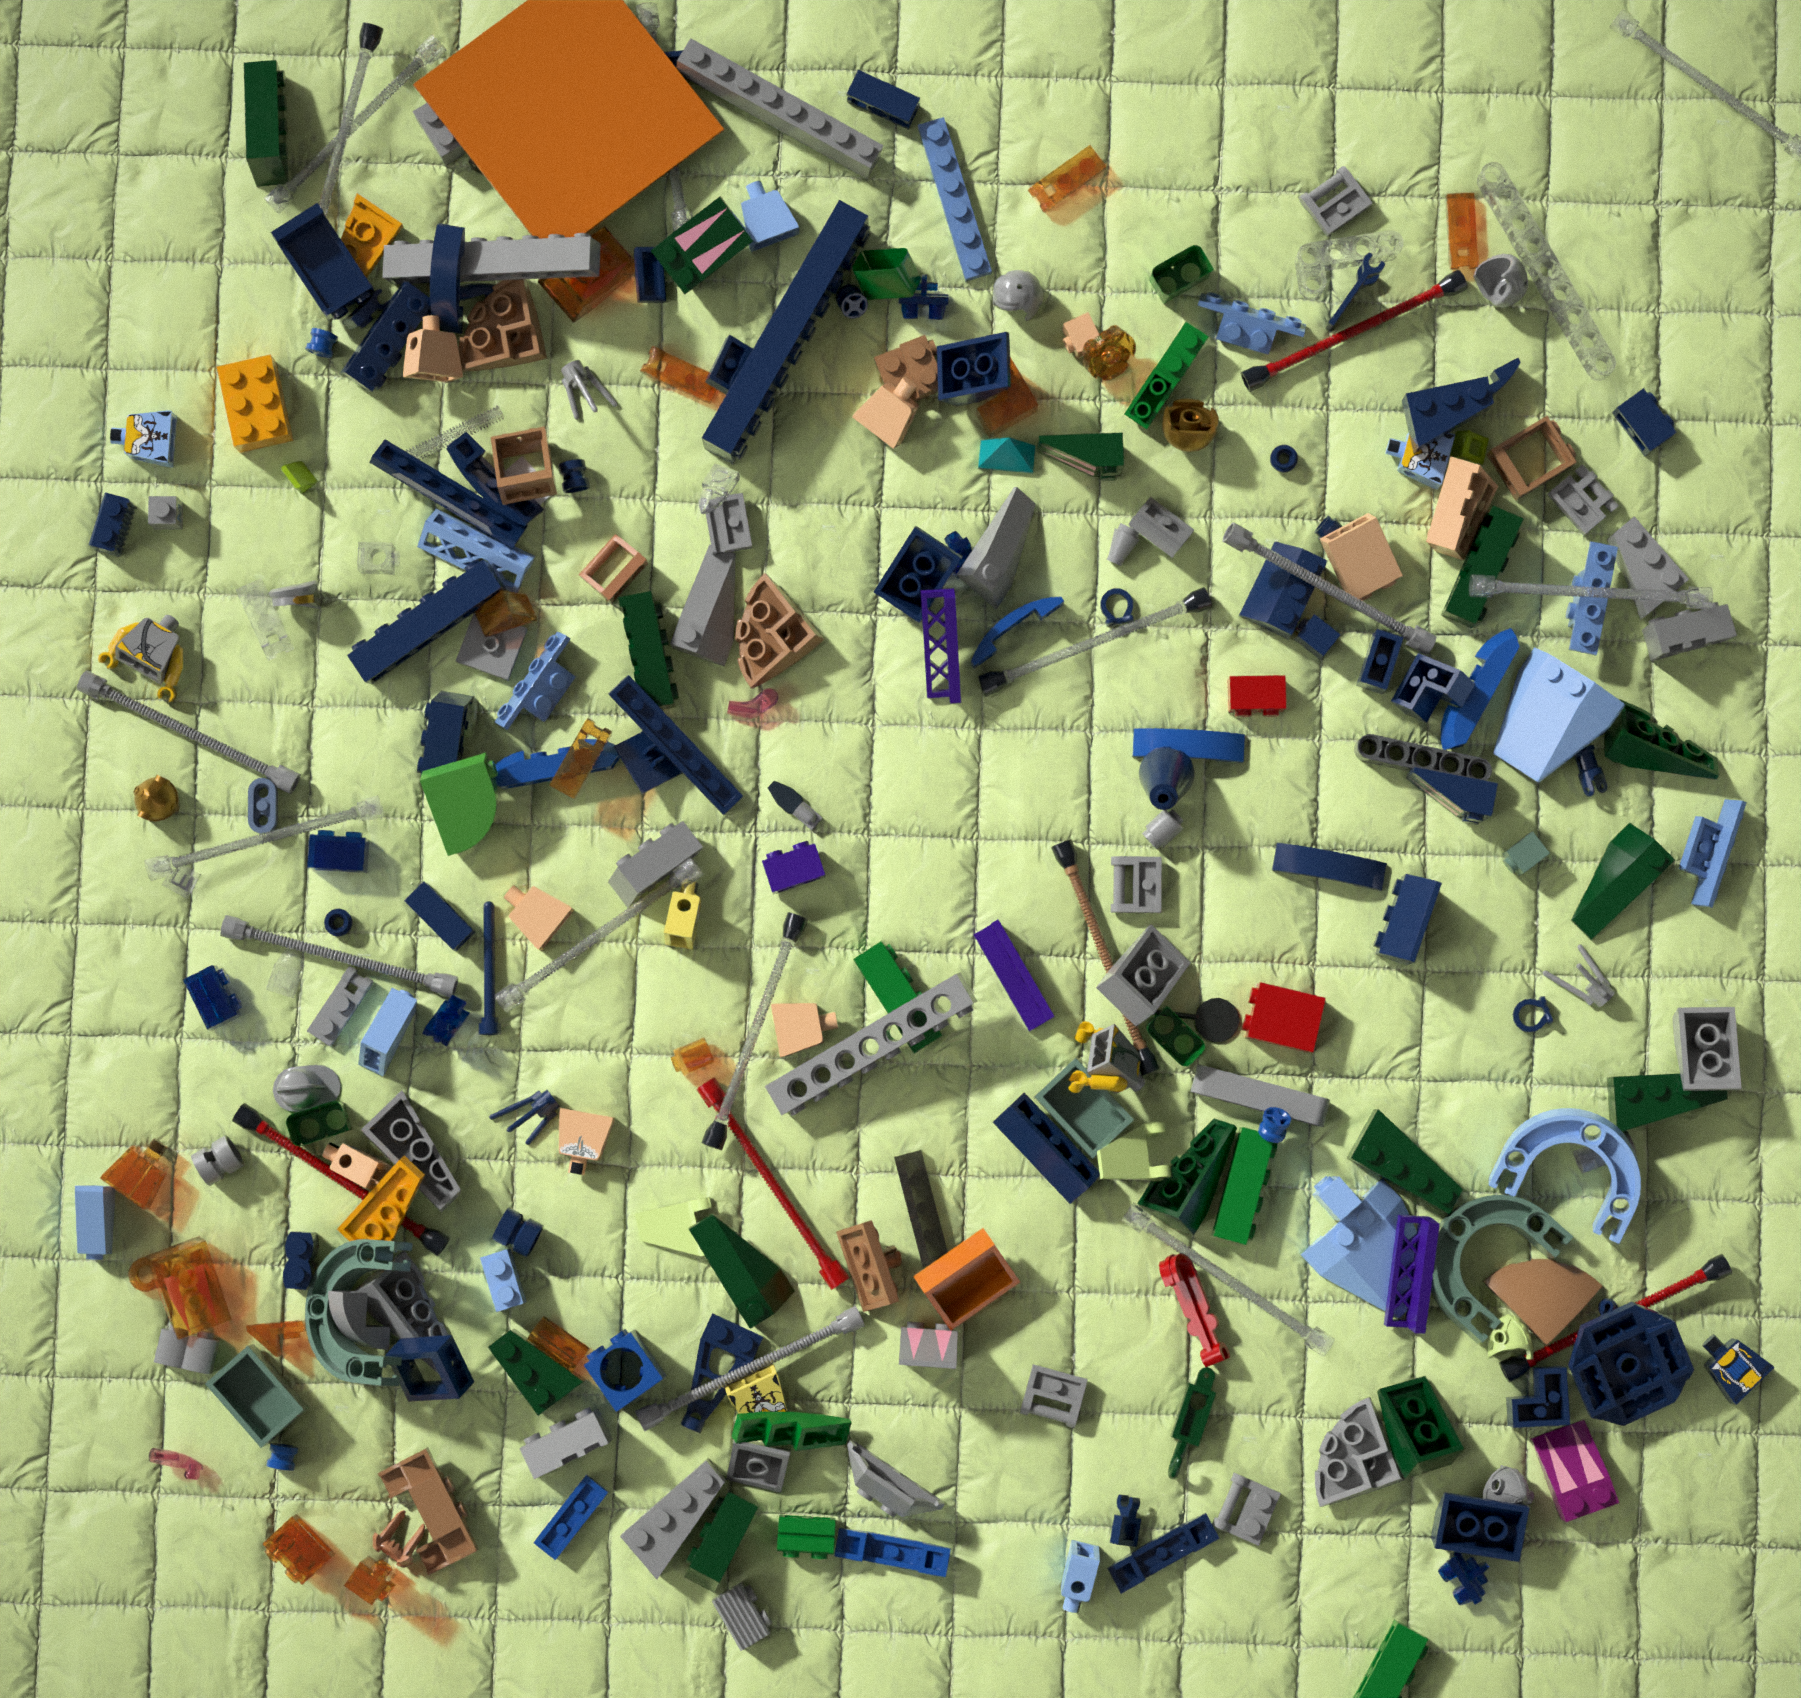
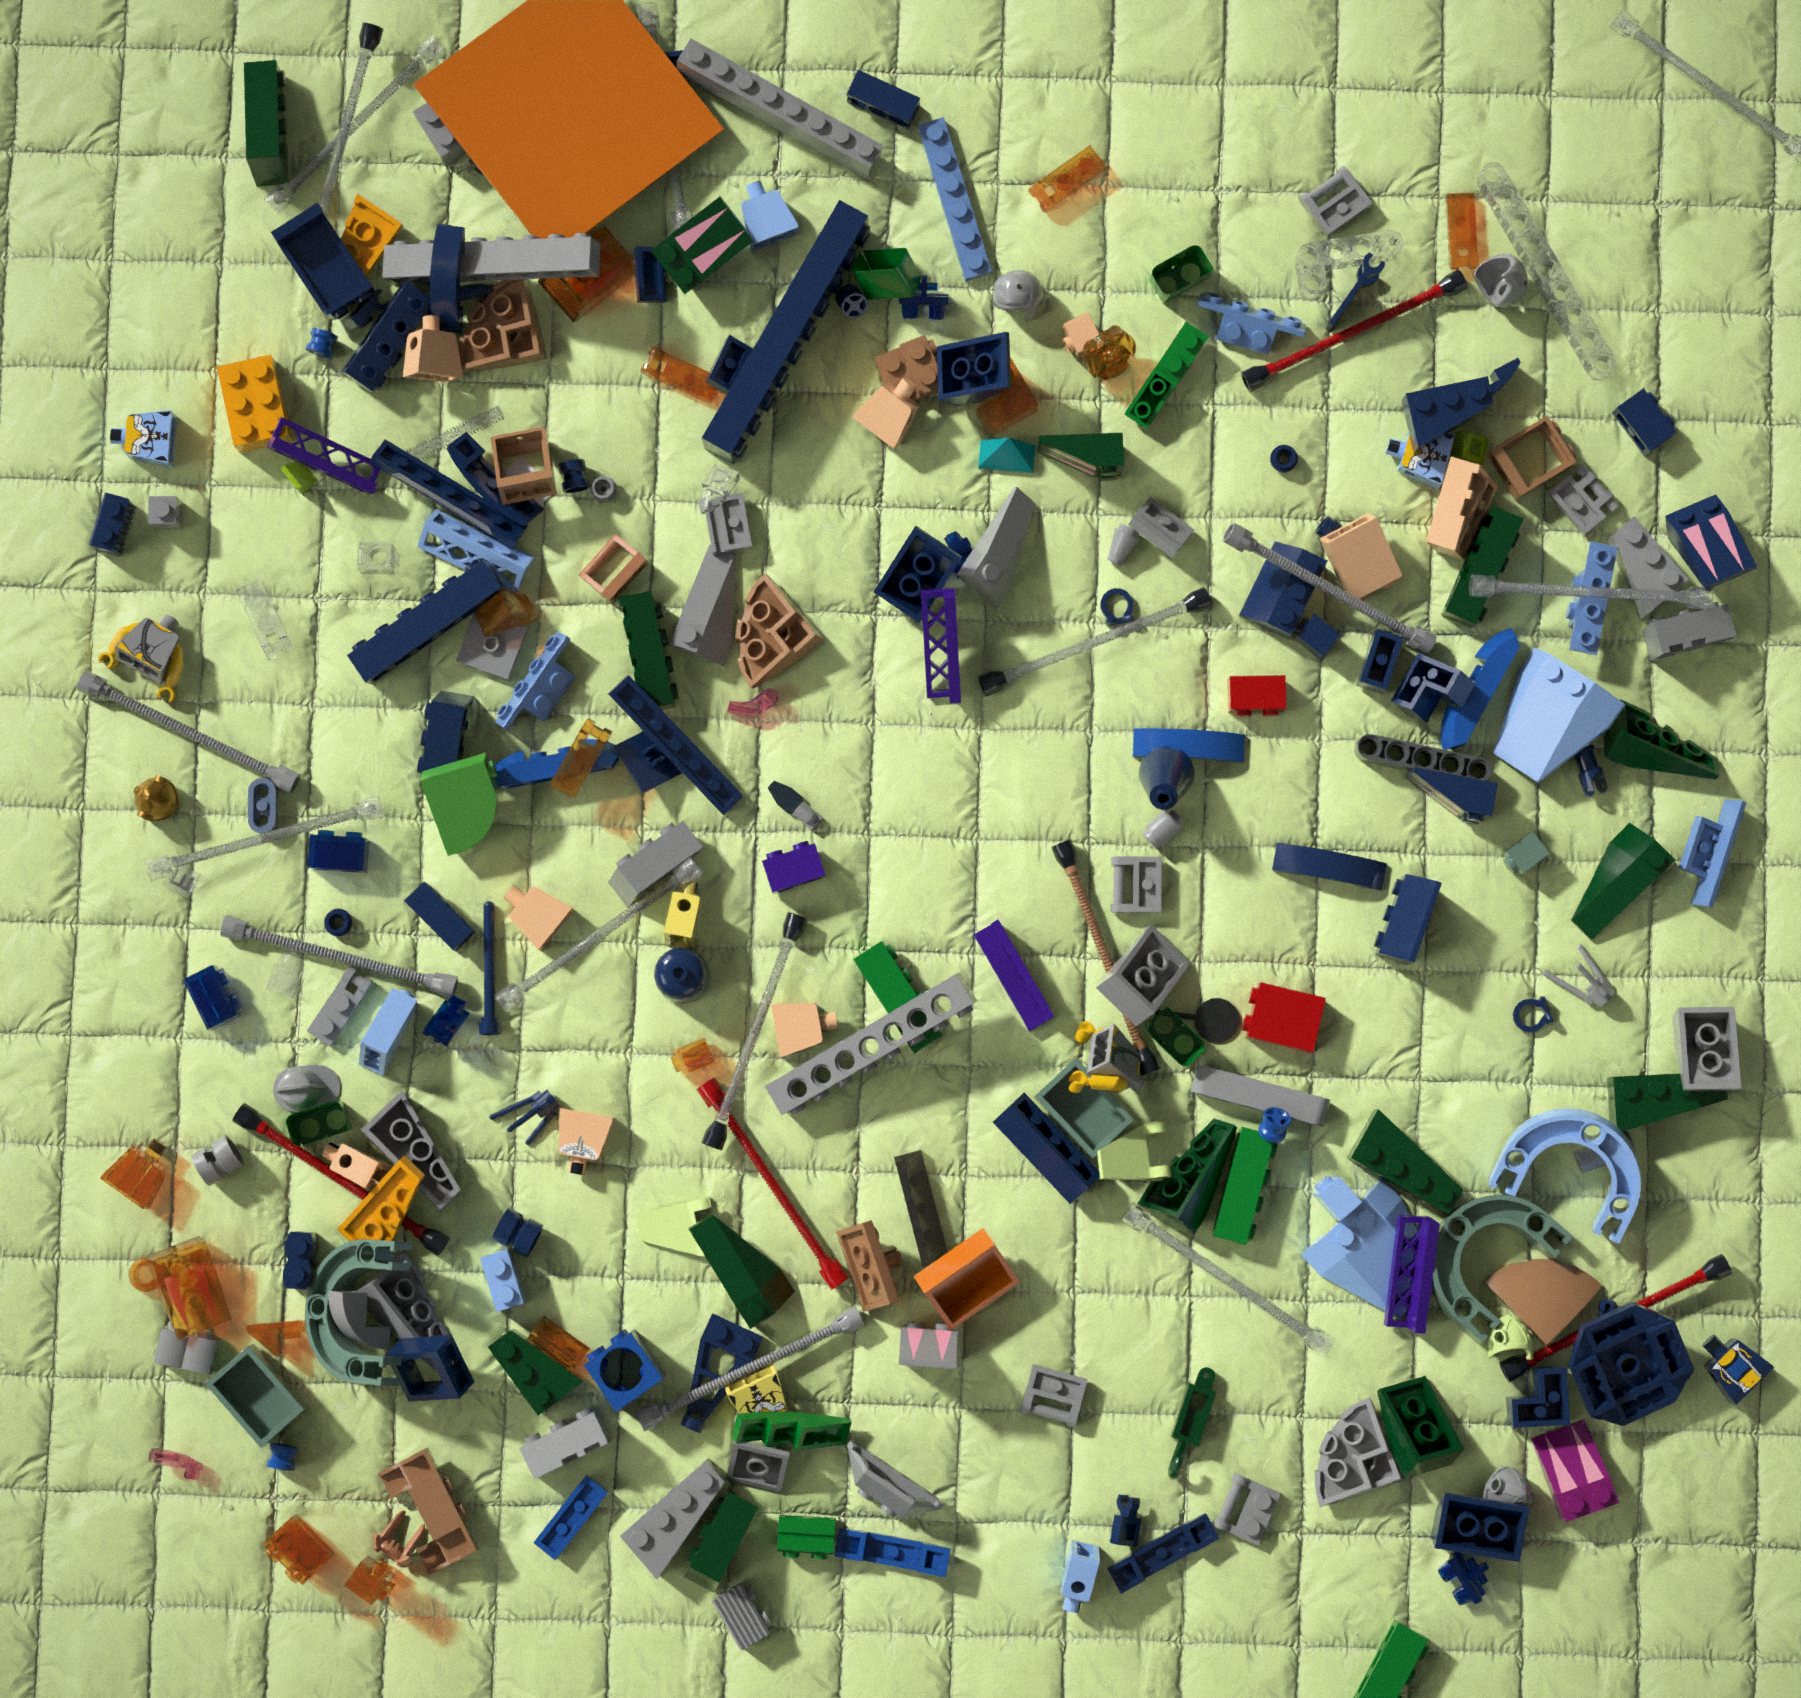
(94, 1220): light blue slope -> none
(295, 594): light grey piece -> none
(319, 464): none -> dark purple fence
(576, 376): light grey plant -> none
(598, 483): none -> light grey plate
(682, 975): none -> dark blue cylinder
(1041, 608): blue slope -> none
(1182, 1275): red piece -> none
(1189, 425): pearl gold cylinder -> none
(1709, 542): none -> dark blue slope

